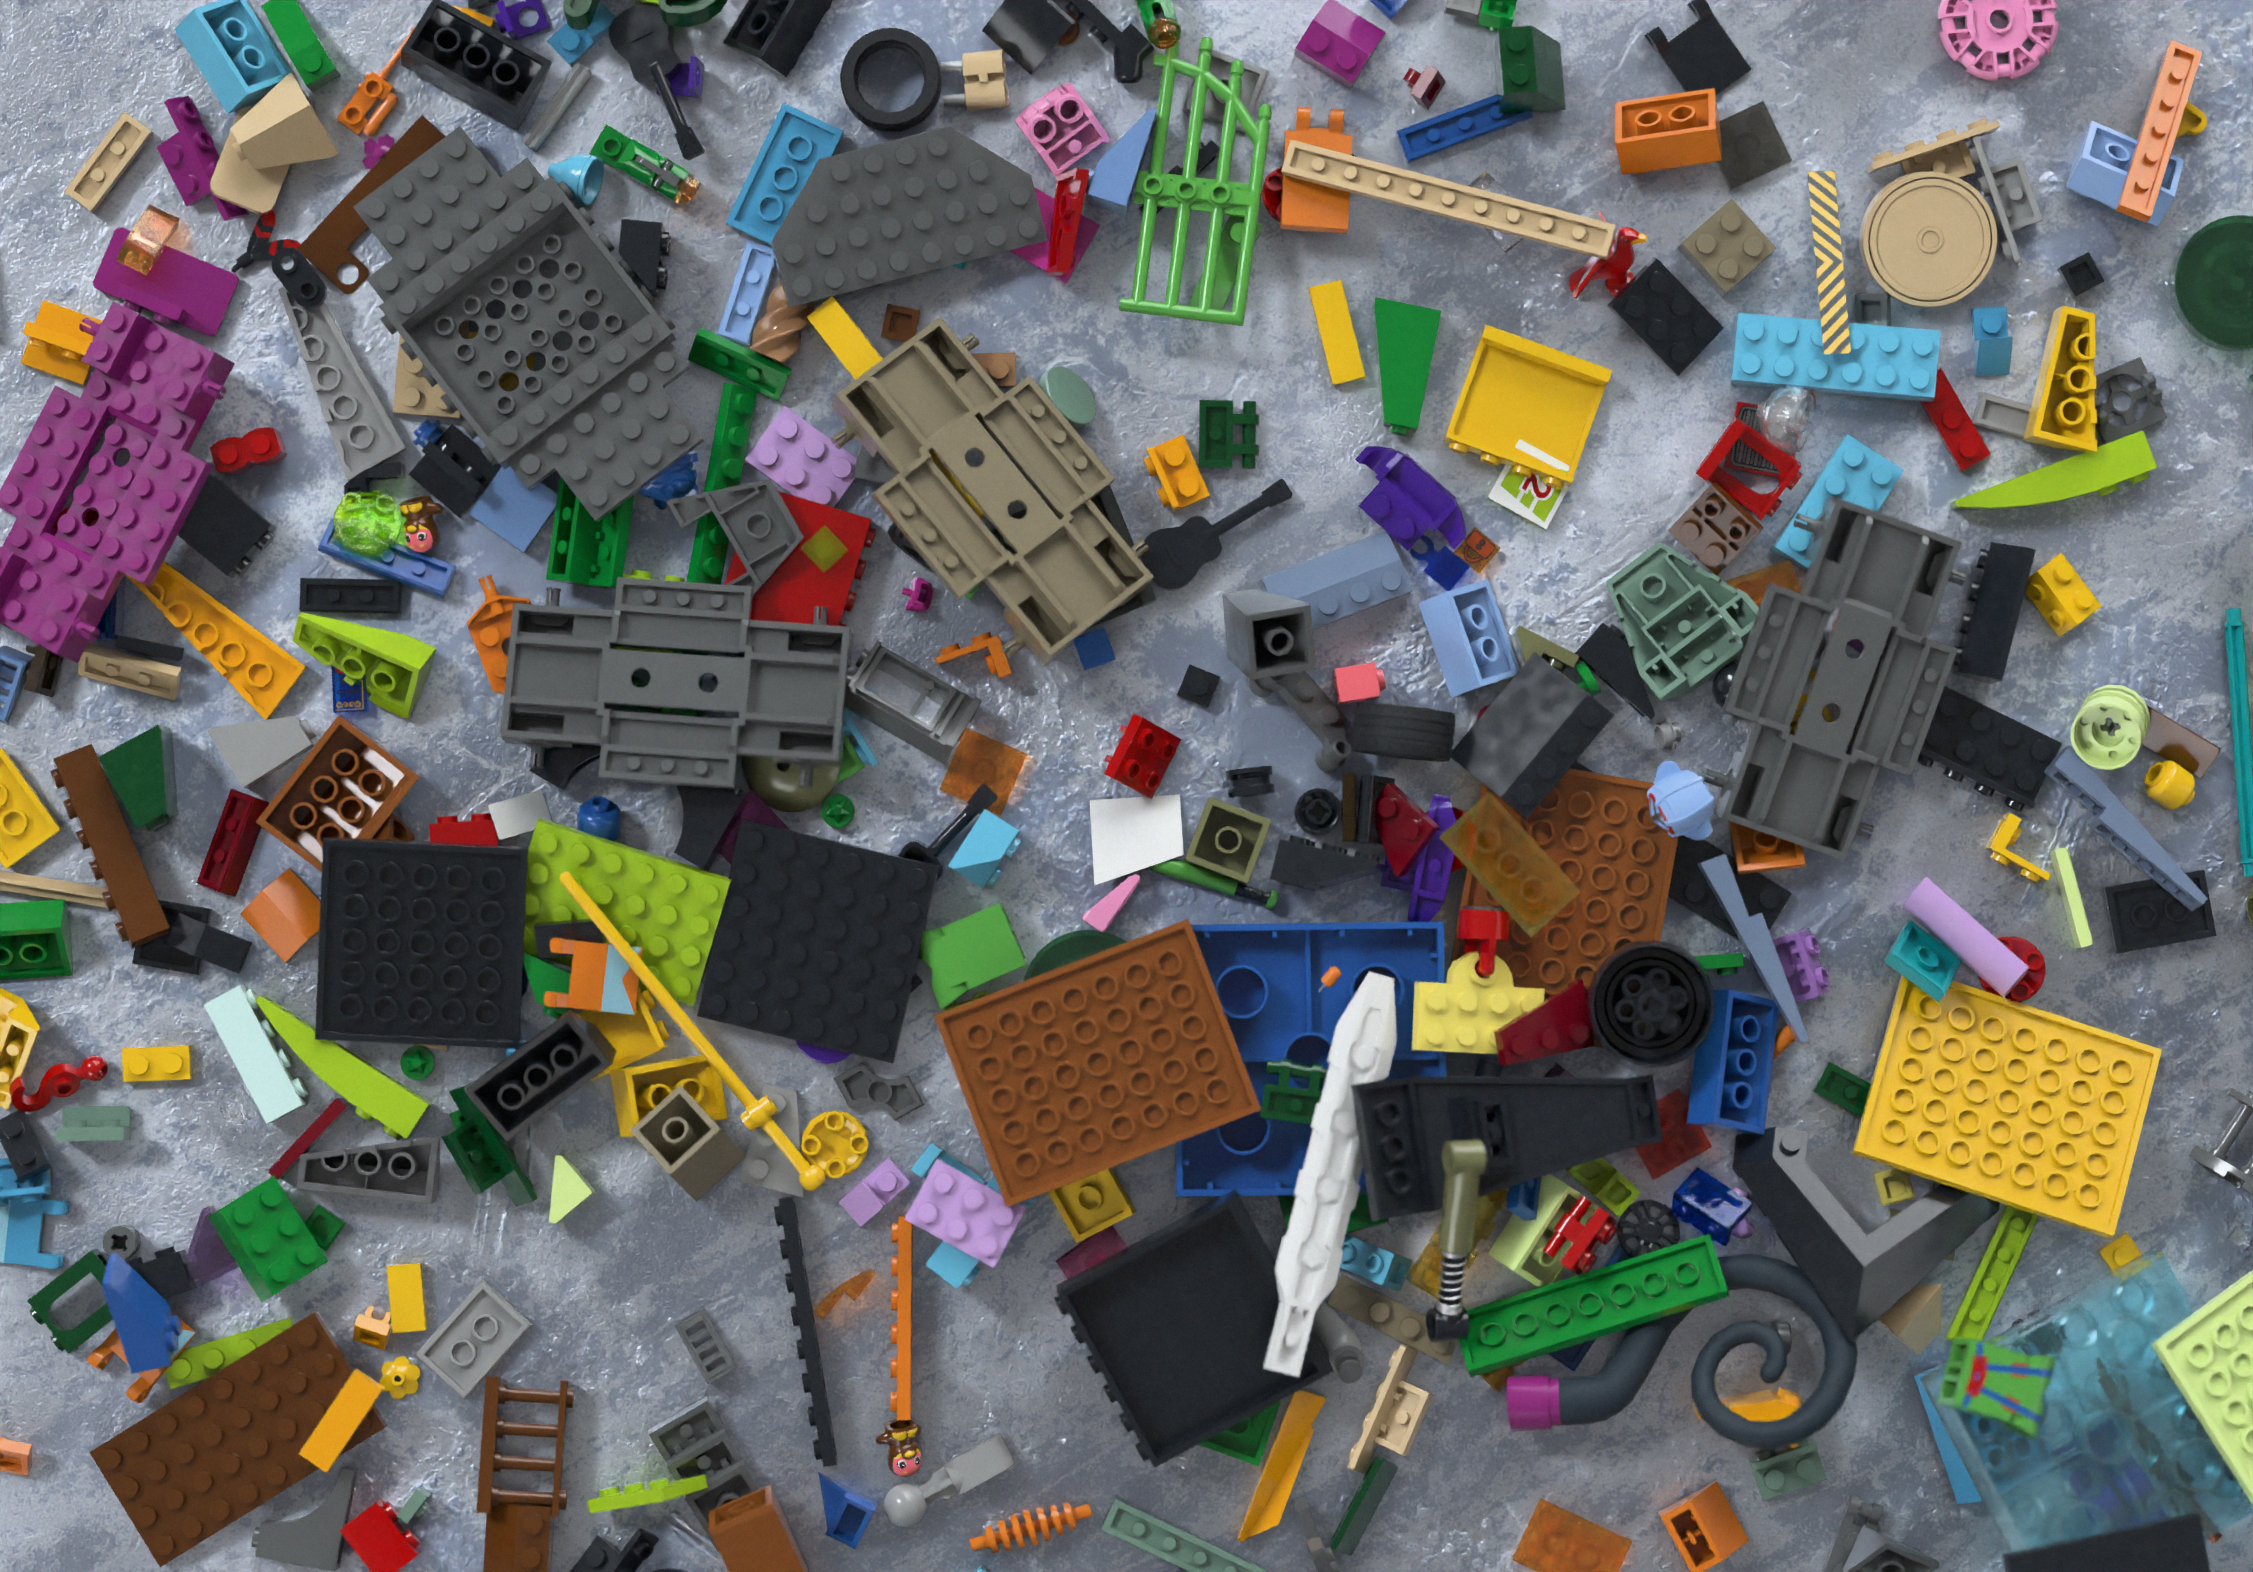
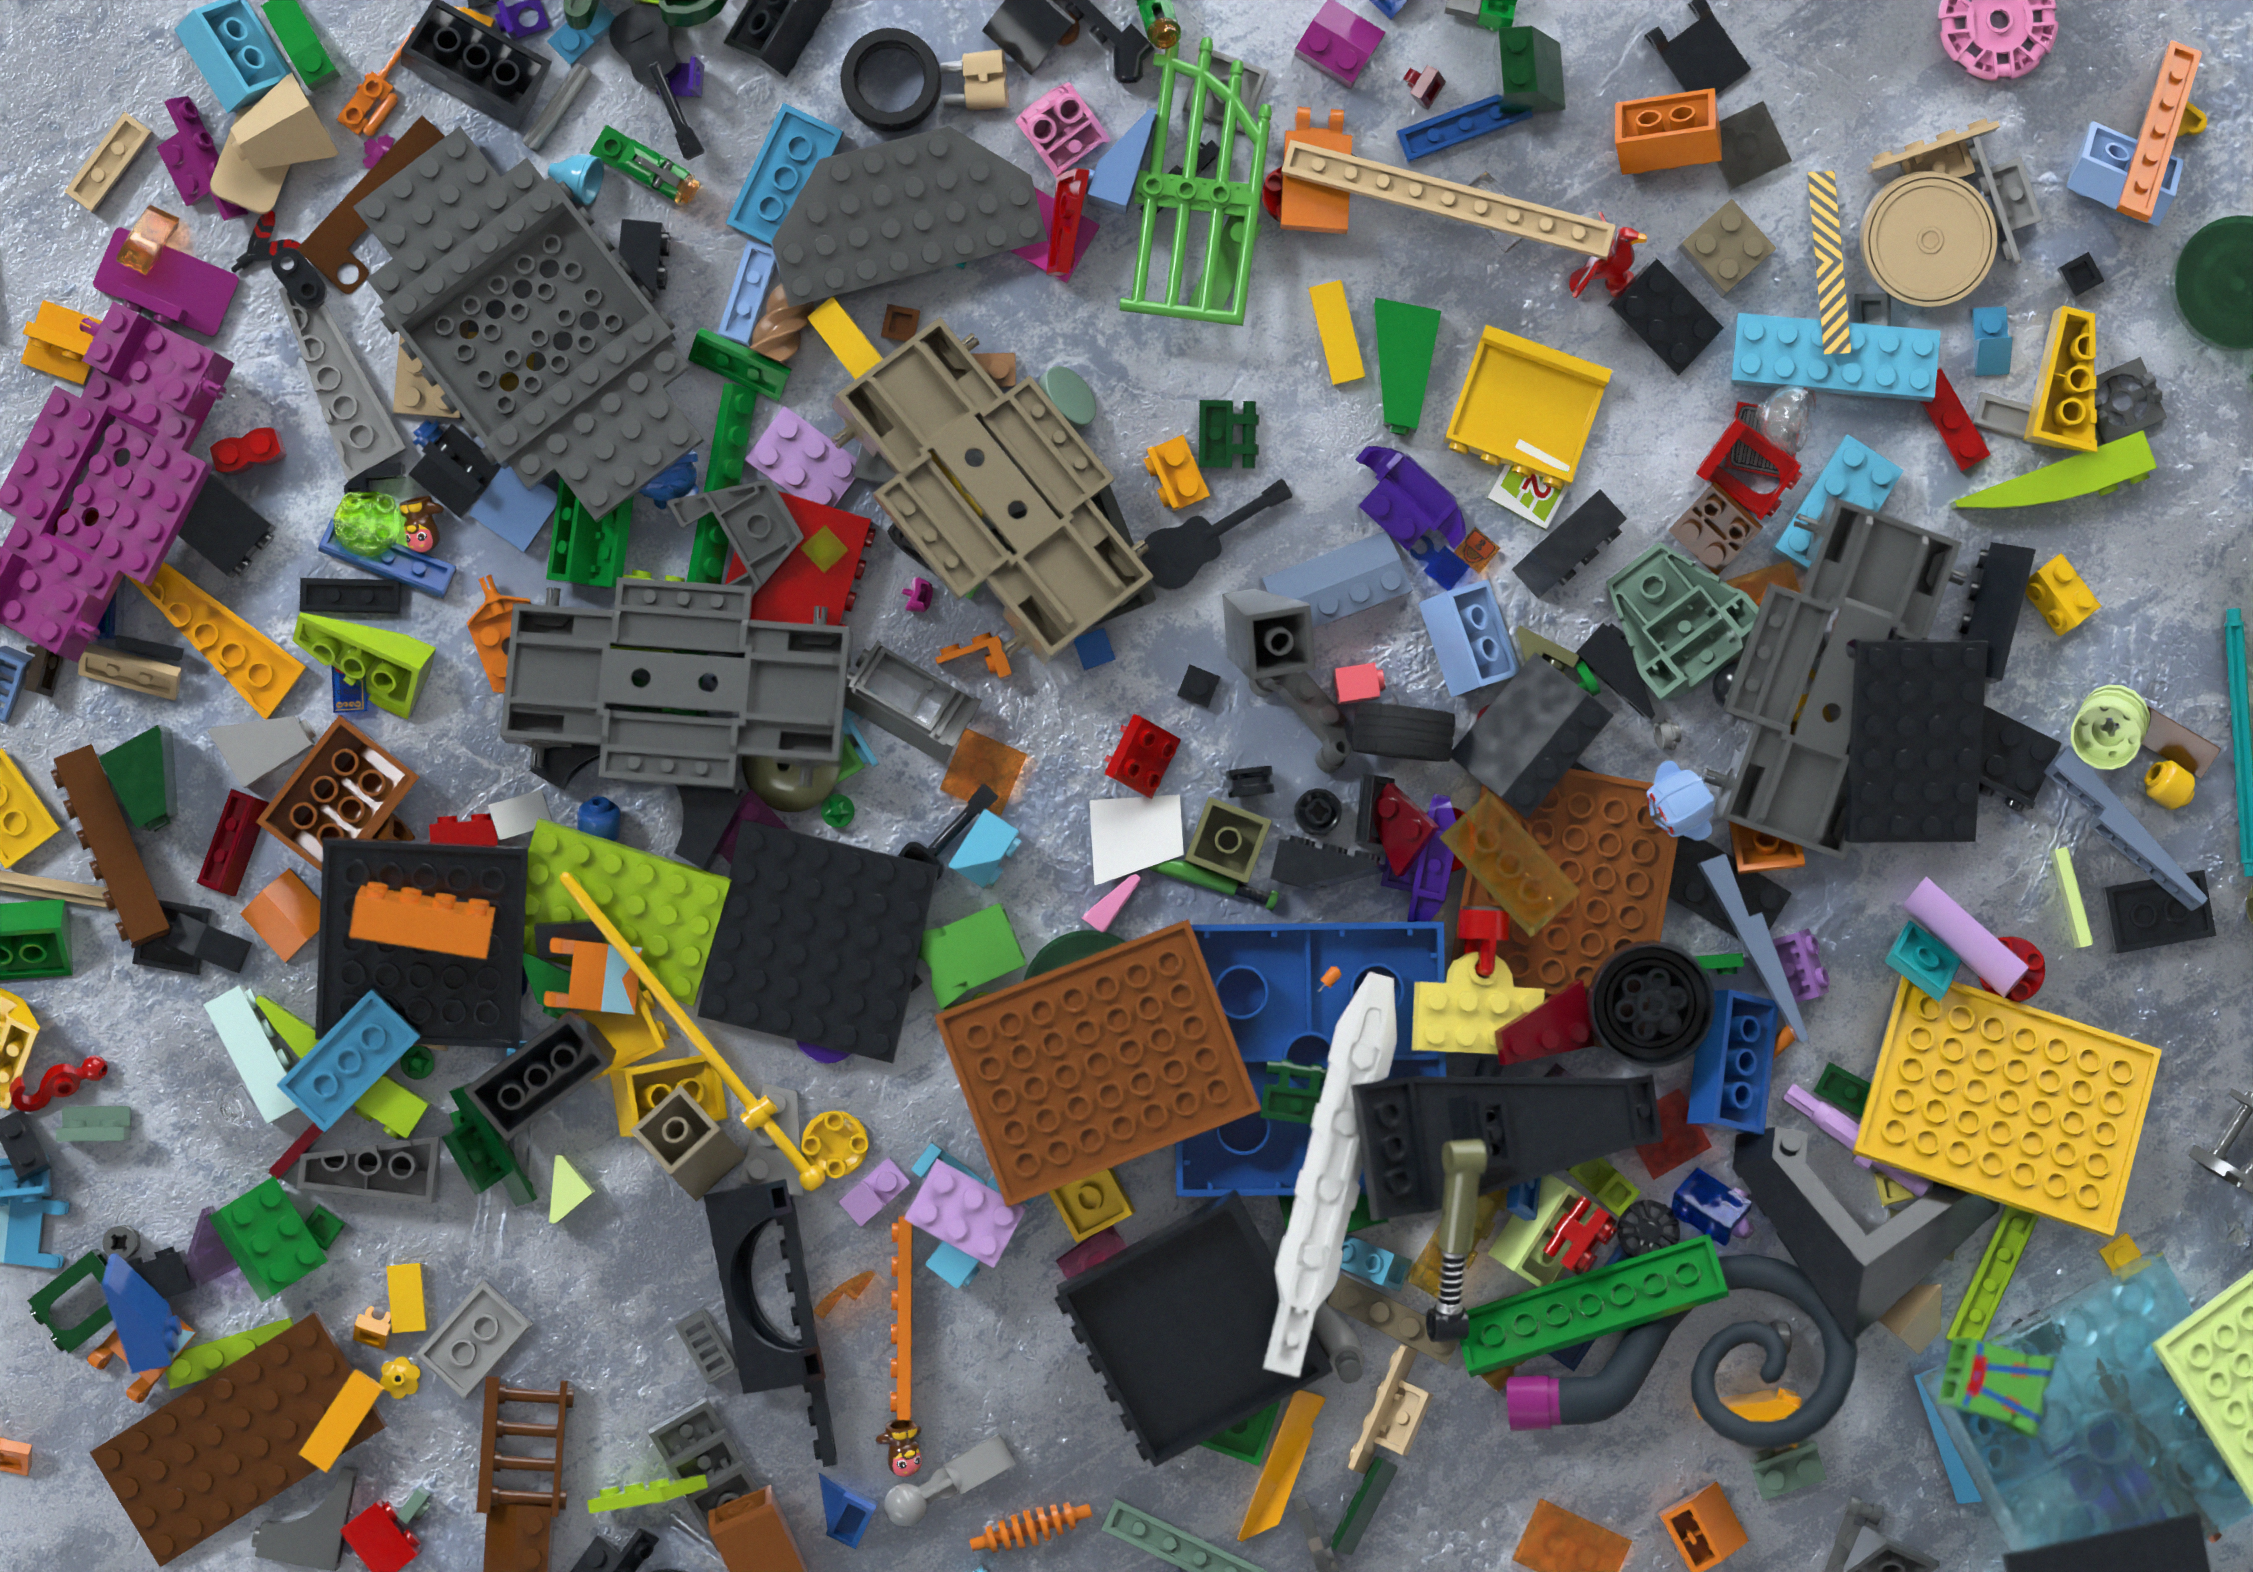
(157, 1063): yellow plate -> none
(348, 1060): none -> dark azure plate
(422, 920): none -> orange brick
(762, 1354): none -> black arch
(893, 1095): dark grey tile -> none
(1348, 806): dark brown tile -> none
(1569, 544): none -> black wedge
(1845, 1132): none -> lavender piece
(1915, 740): none -> black plate
(2007, 834): yellow bracket -> none

